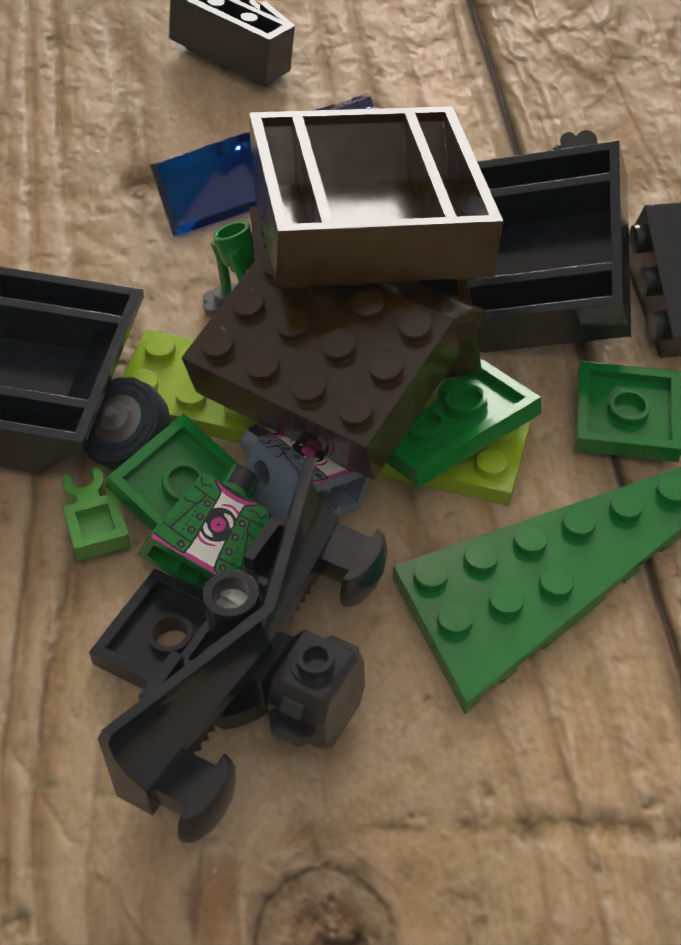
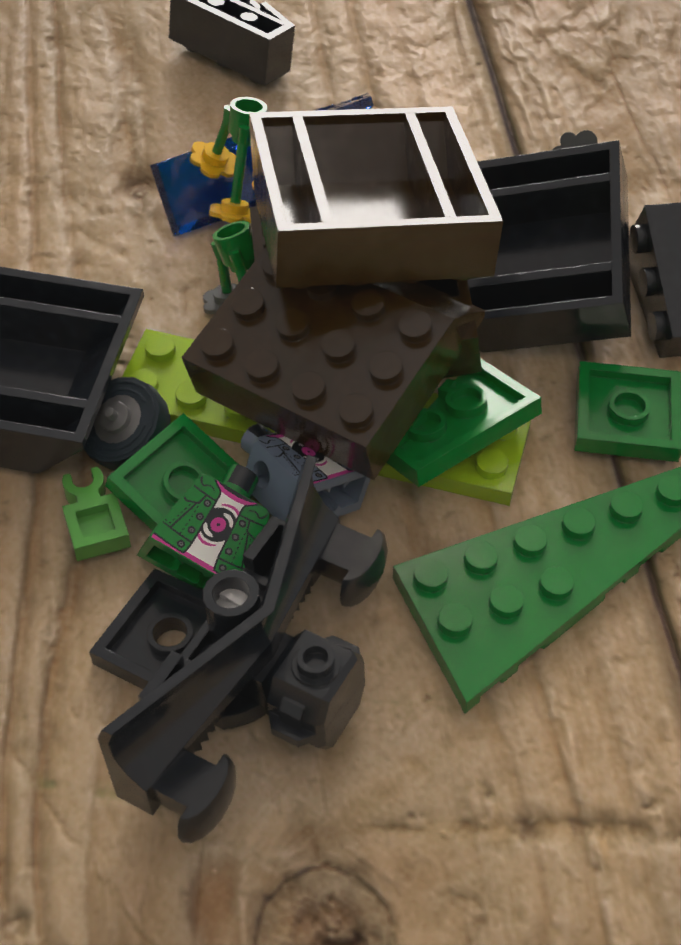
(216, 159): none -> plant

